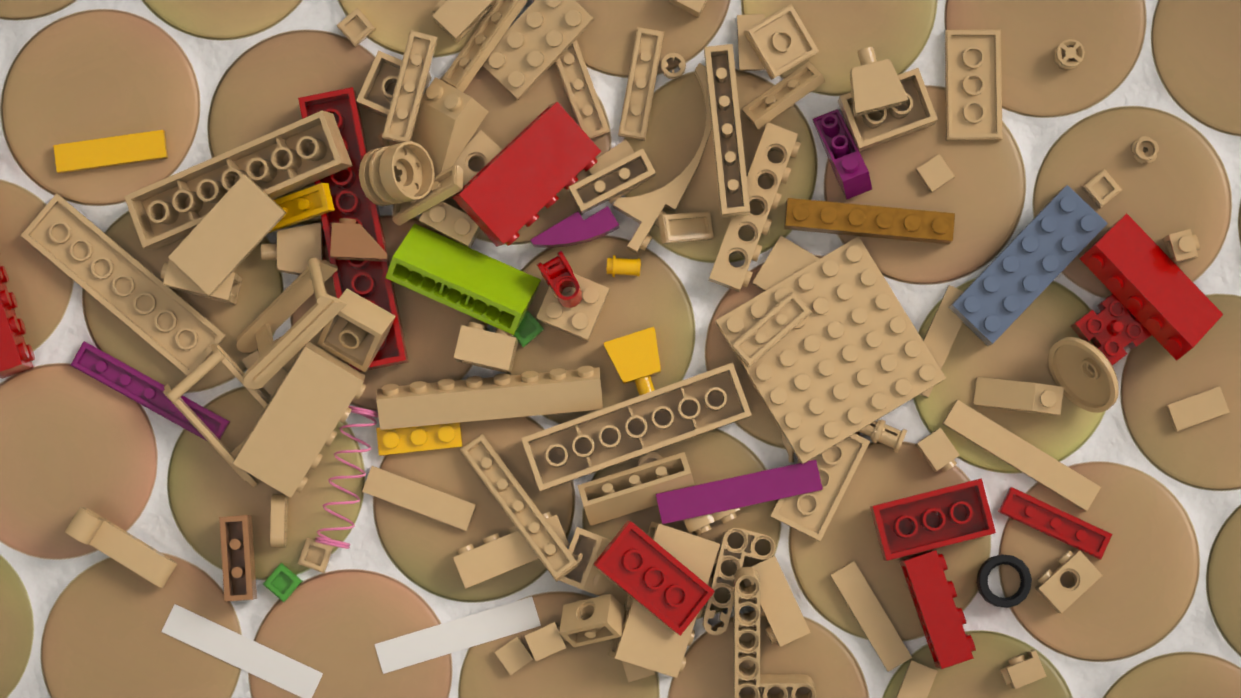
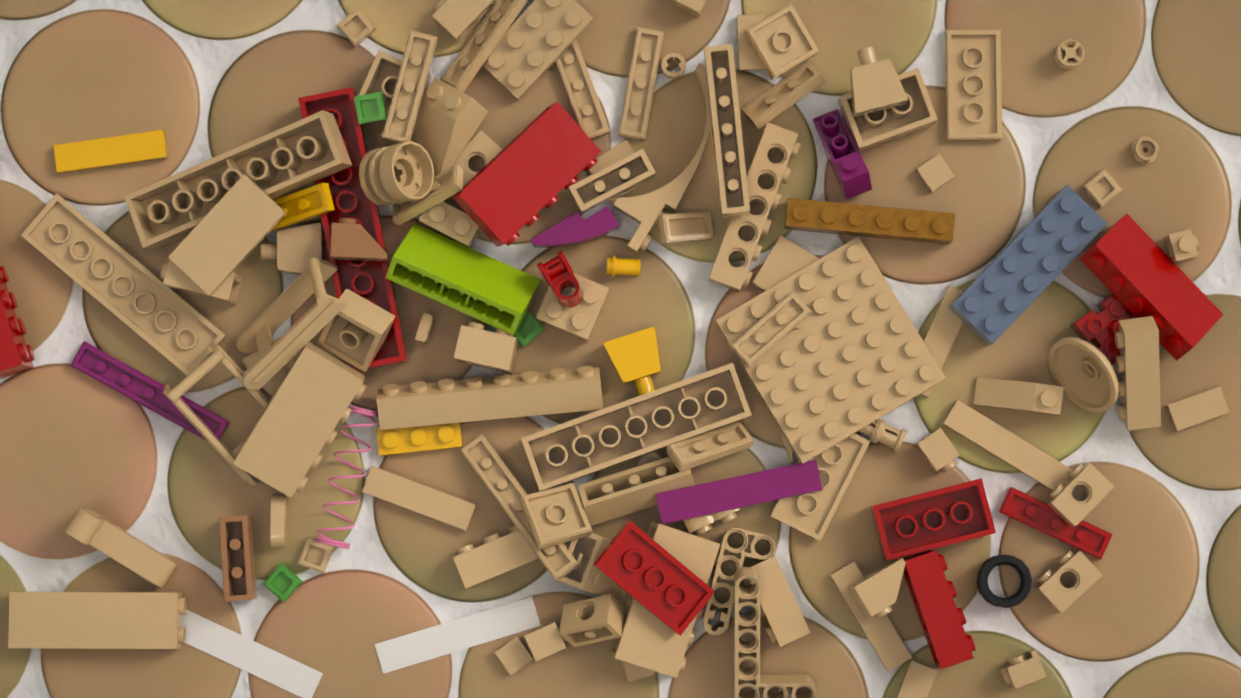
(96, 620): none -> tan brick
(370, 107): none -> bright green tile
(425, 328): none -> tan tile
(556, 515): none -> tan tile
(709, 446): none -> tan tile
(879, 589): none -> tan slope
(1095, 488): none -> tan brick
(1138, 373): none -> tan brick

